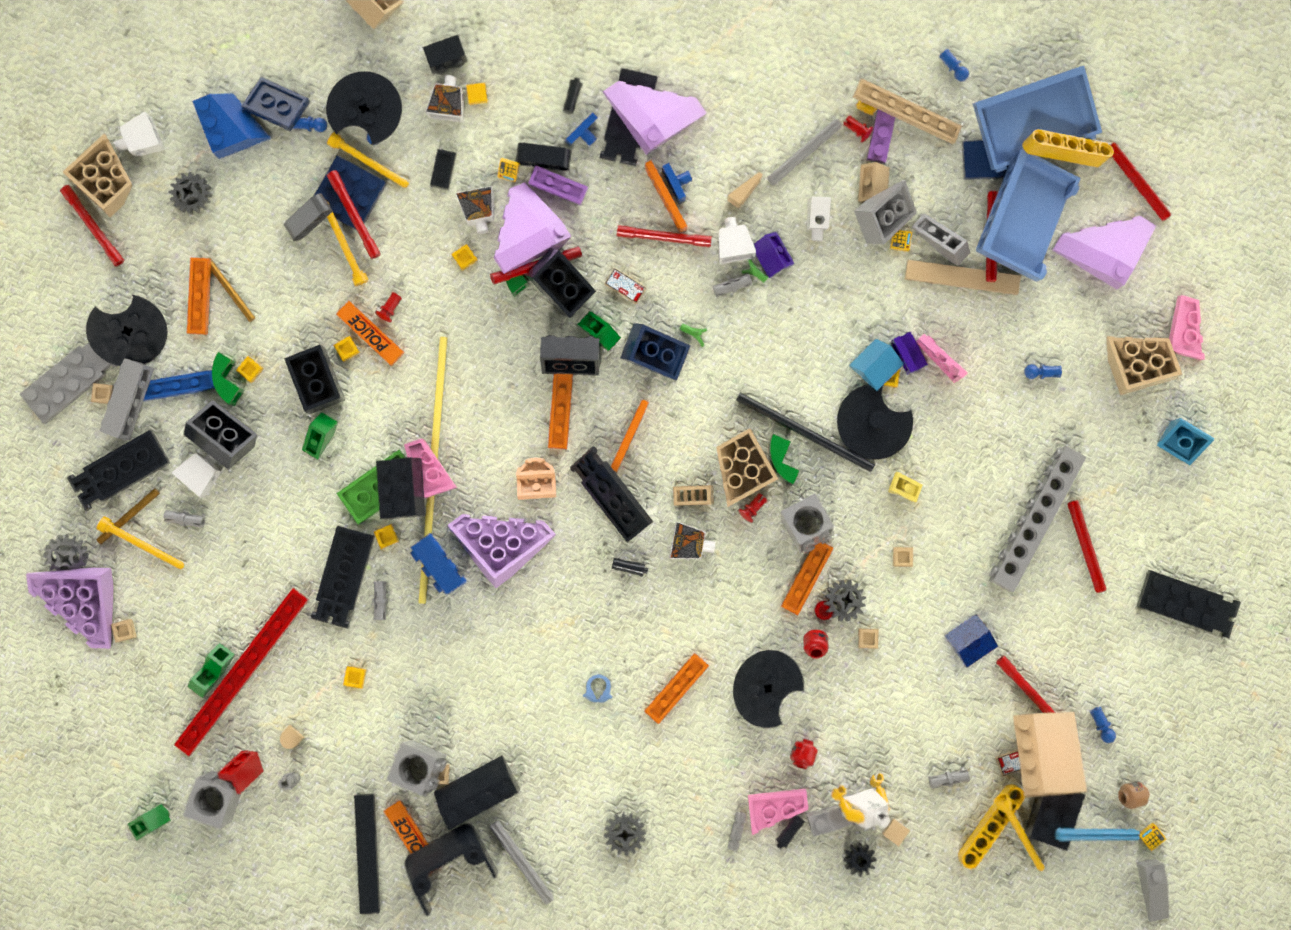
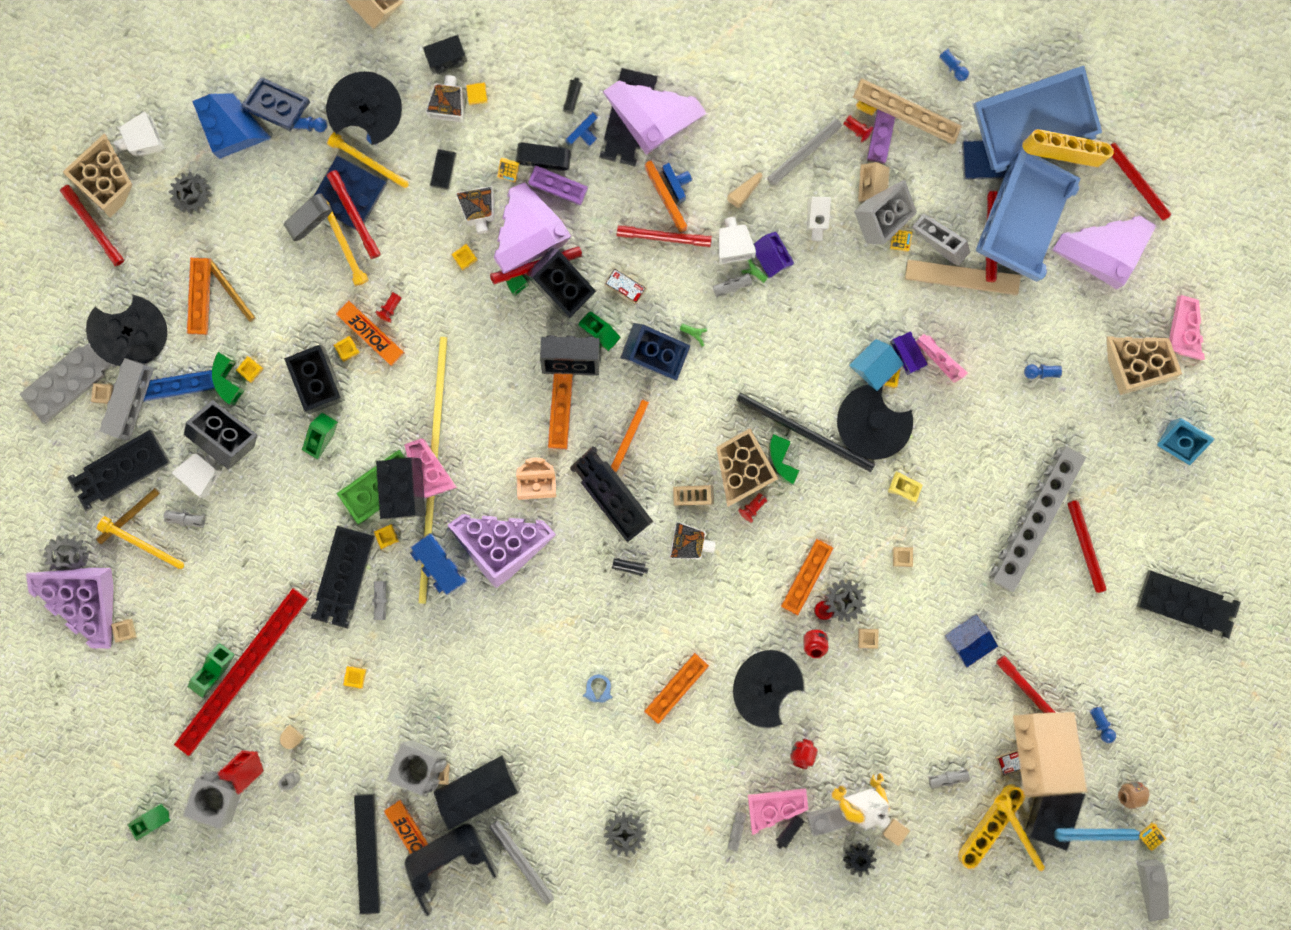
(812, 507): light grey brick -> none

